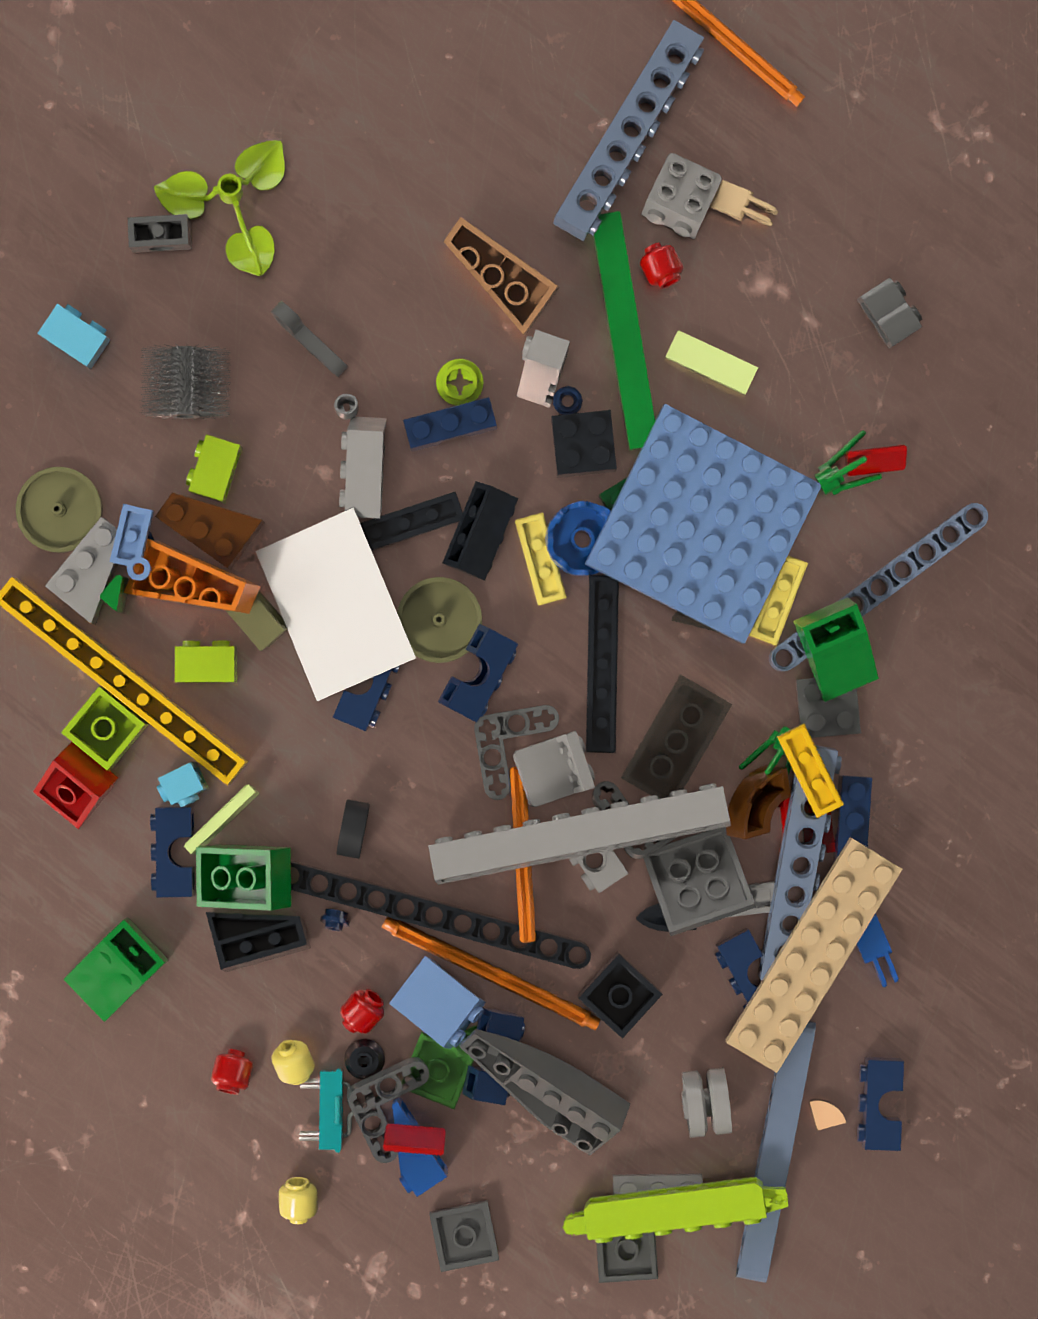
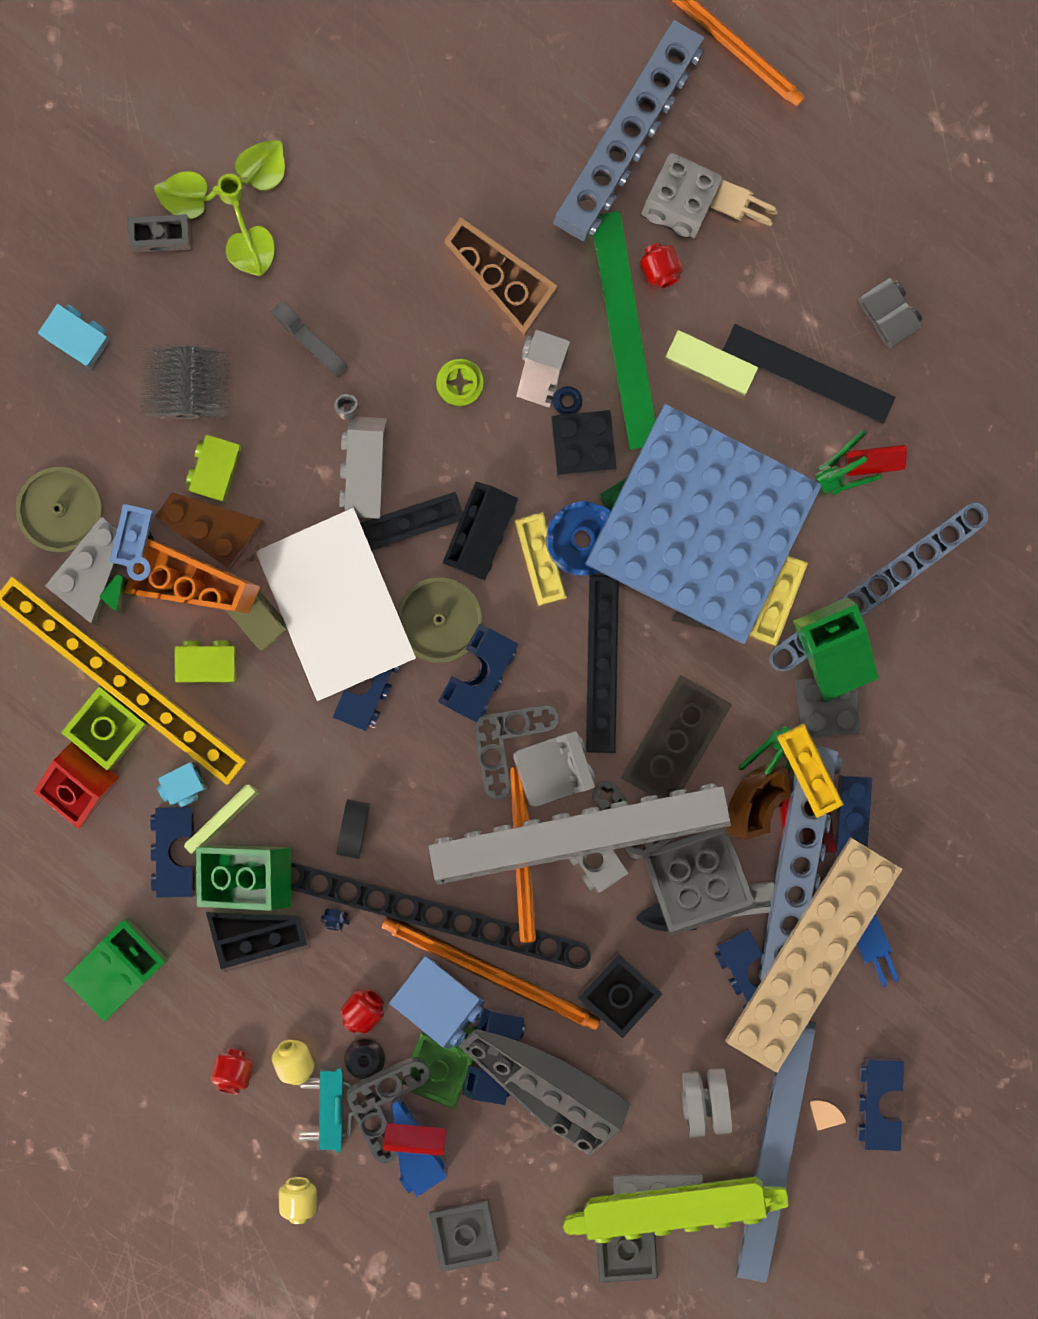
(450, 423): dark blue arch -> none
(809, 374): none -> black tile

